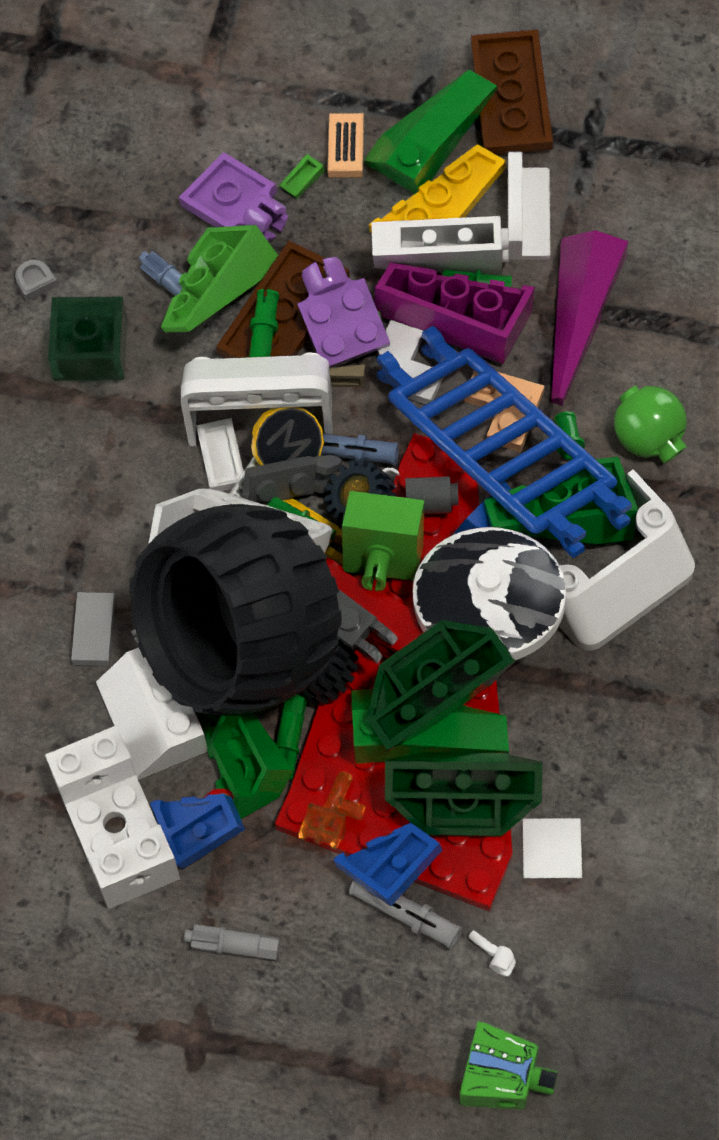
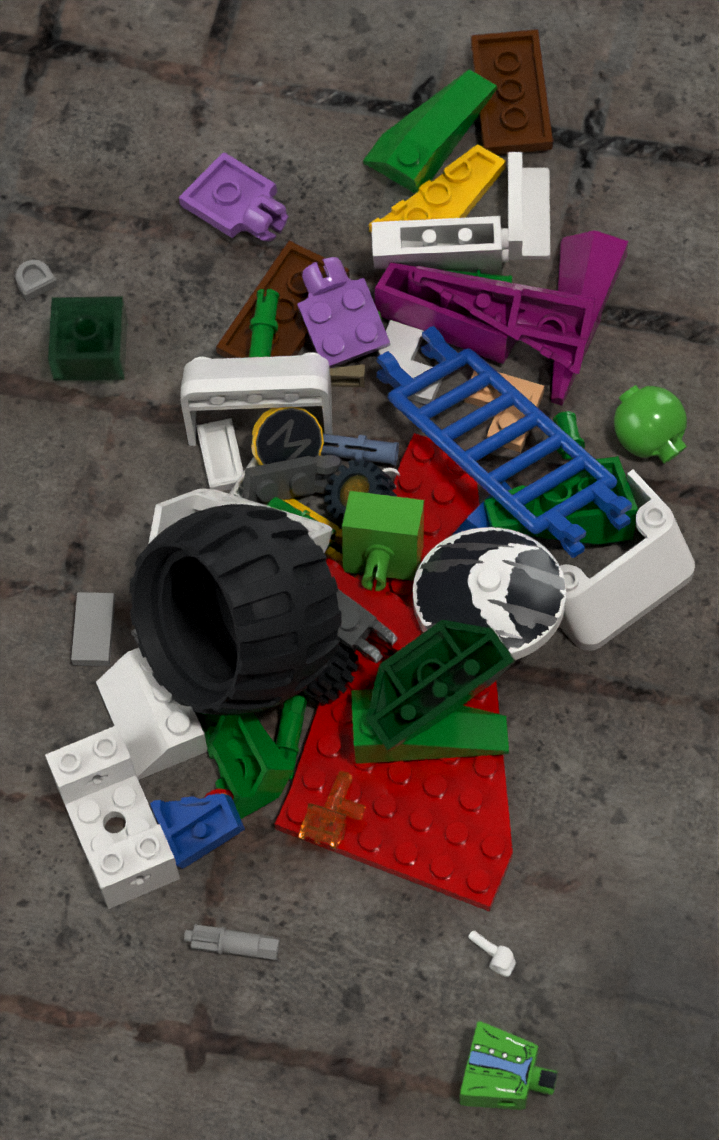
(161, 271): sand blue piece -> none
(221, 269): bright green wedge -> none
(302, 176): bright green piece -> none
(345, 145): light nougat tile -> none
(391, 862): blue wing -> none
(435, 491): dark grey brick -> none
(445, 931): light grey pin -> none
(463, 791): dark green wedge -> none
(540, 317): none -> magenta wedge
(552, 848): white sticker -> none

